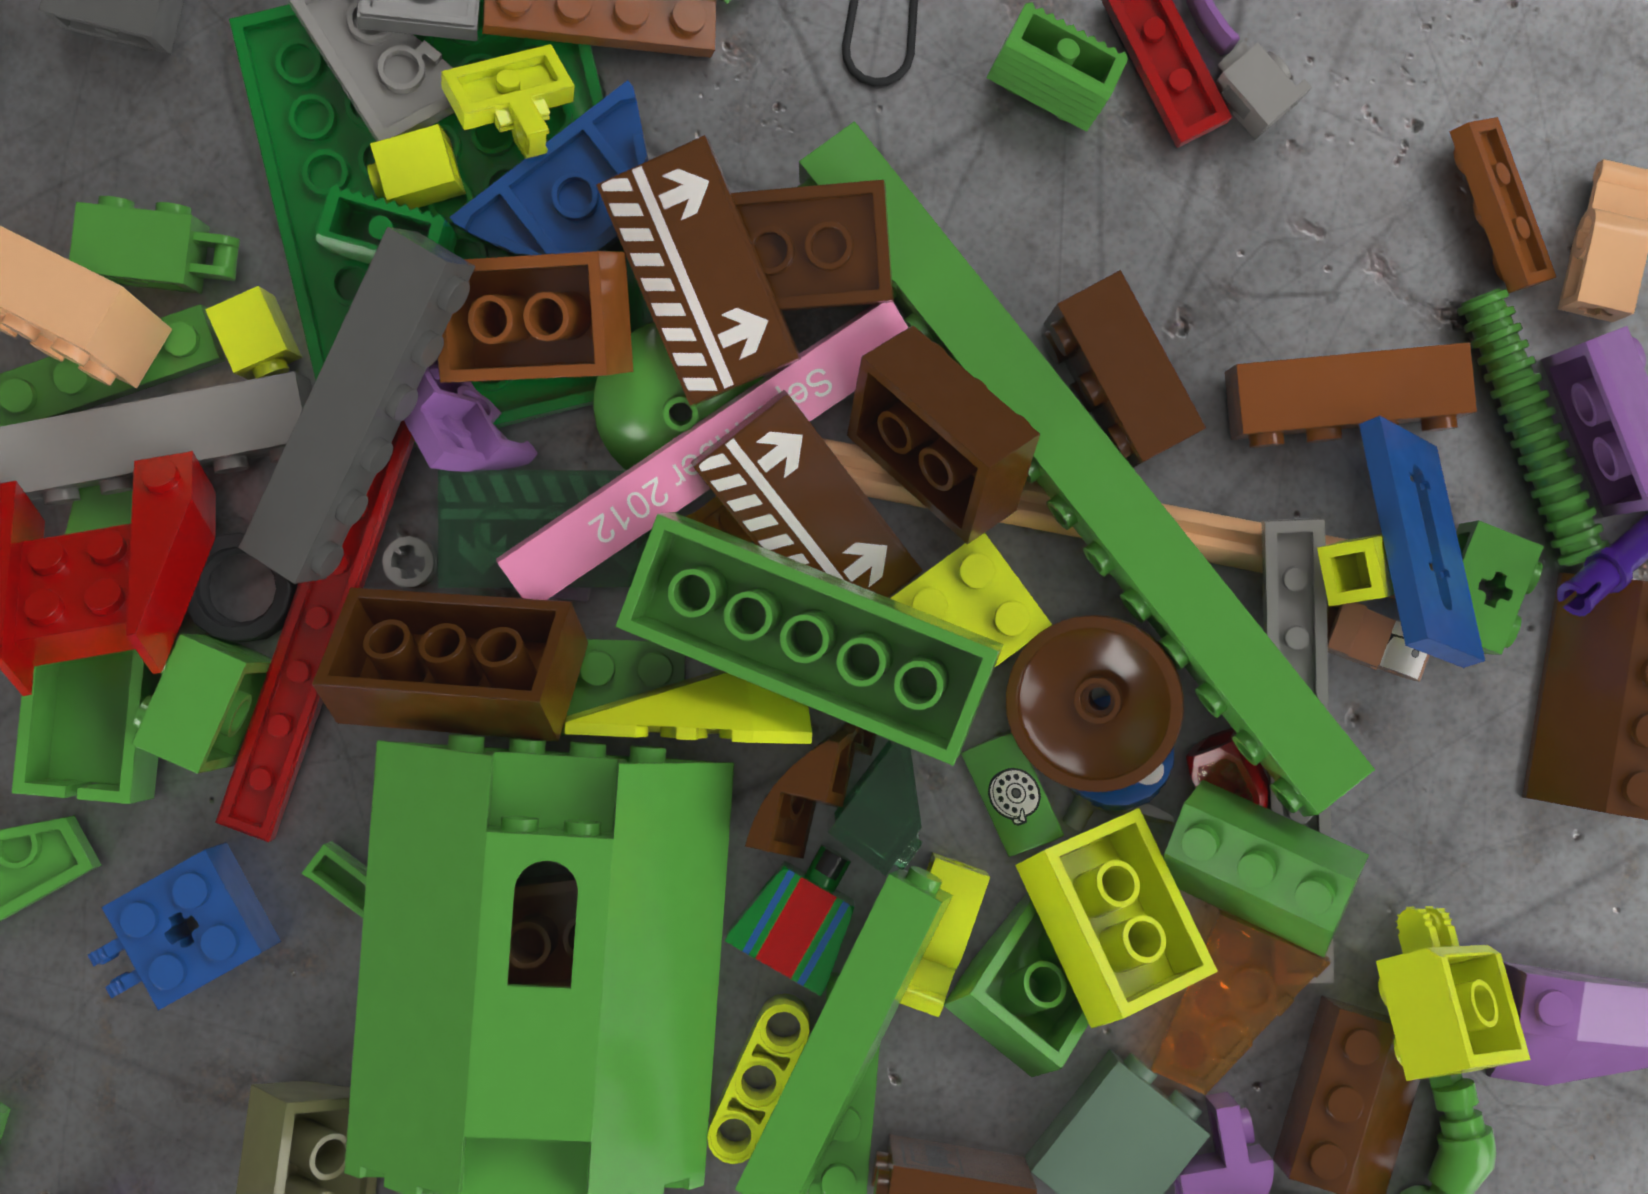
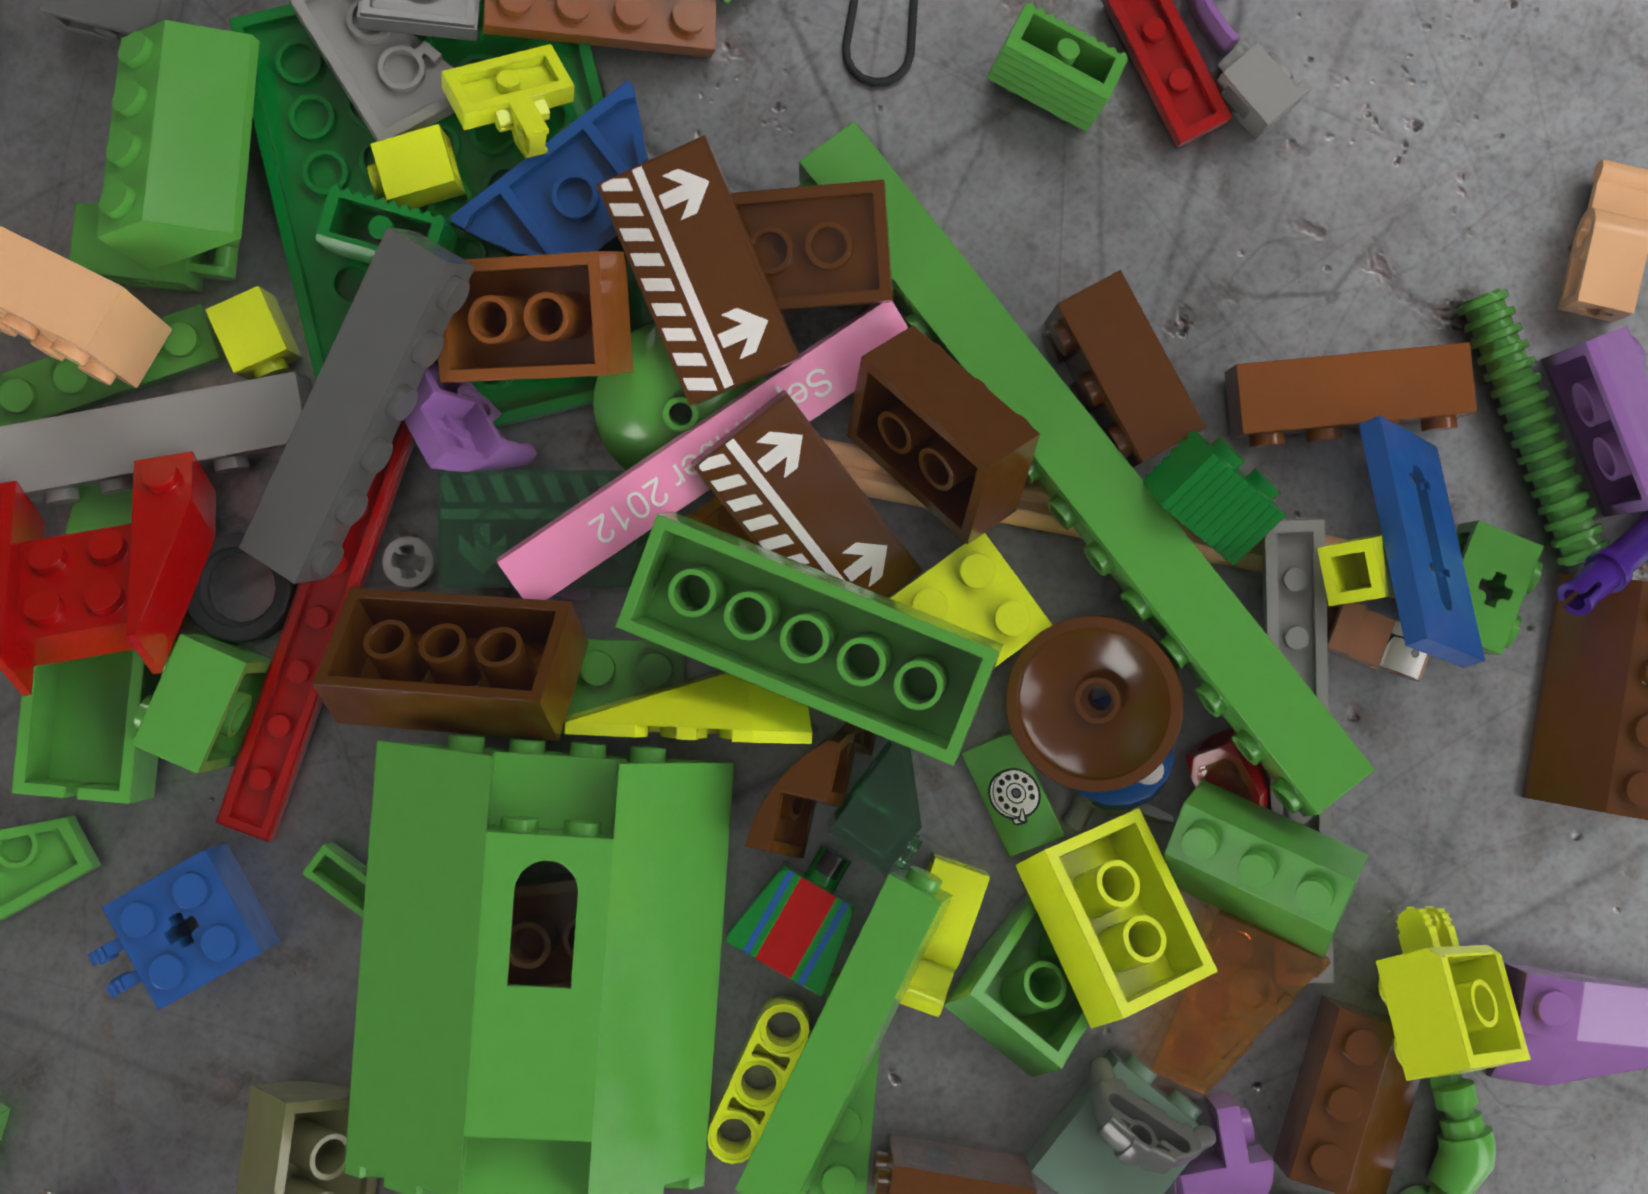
(178, 142): none -> bright green slope
(1139, 1129): none -> dark grey piece
(1214, 497): none -> green brick
(1502, 204): dark orange plate -> none

